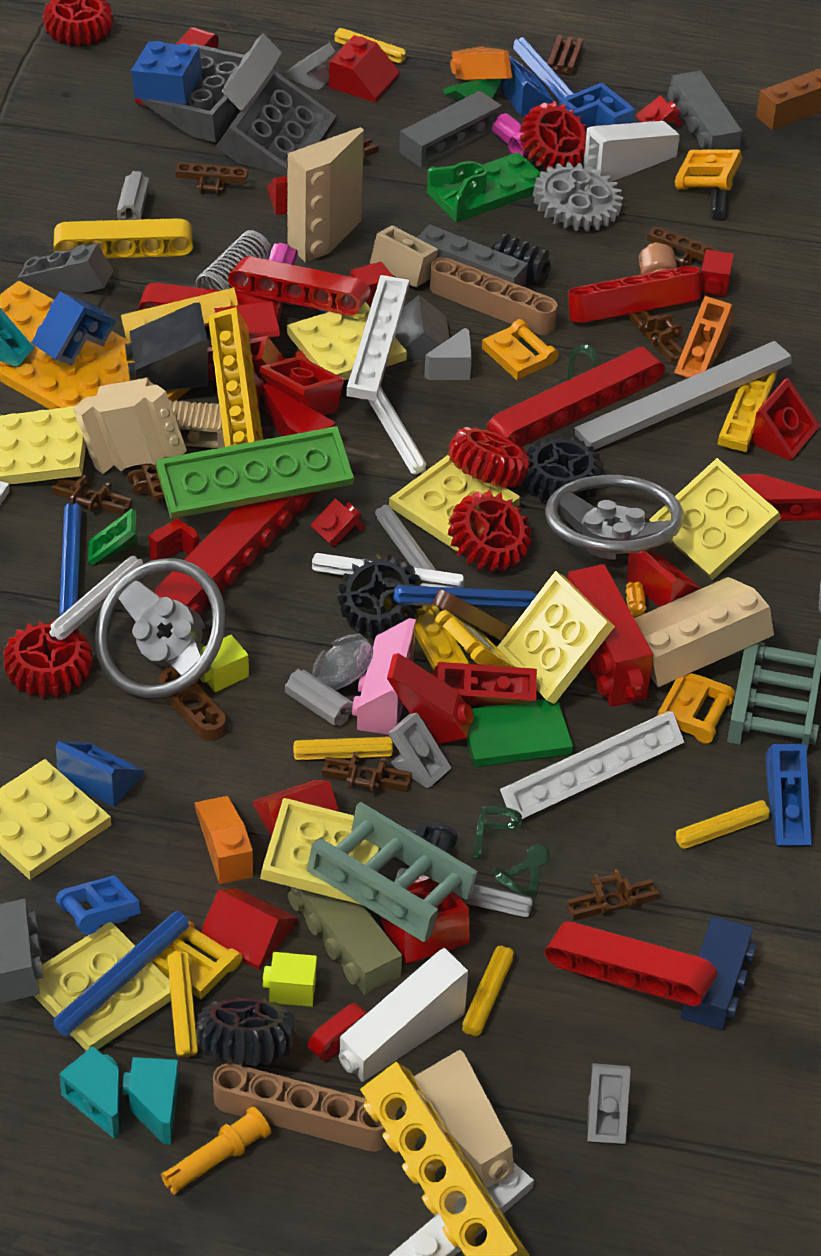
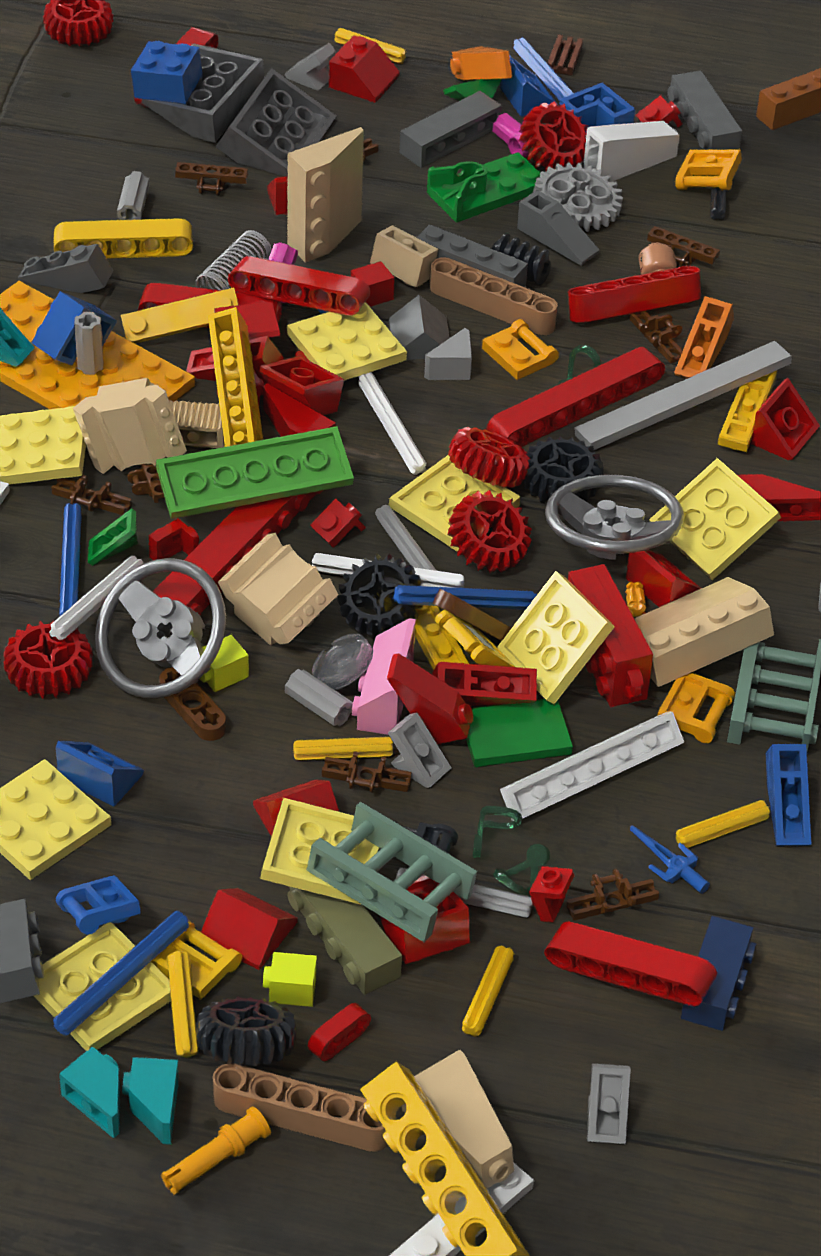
(89, 343): none -> light grey axle
(170, 350): black slope -> none
(225, 839): orange slope -> none
(251, 72): light grey slope -> none
(276, 591): none -> tan slope
(377, 338): white plate -> none
(406, 1017): white slope -> none
(550, 890): none -> red bracket
(554, 227): none -> dark grey slope
(677, 865): none -> blue piece
(716, 272): red brick -> none

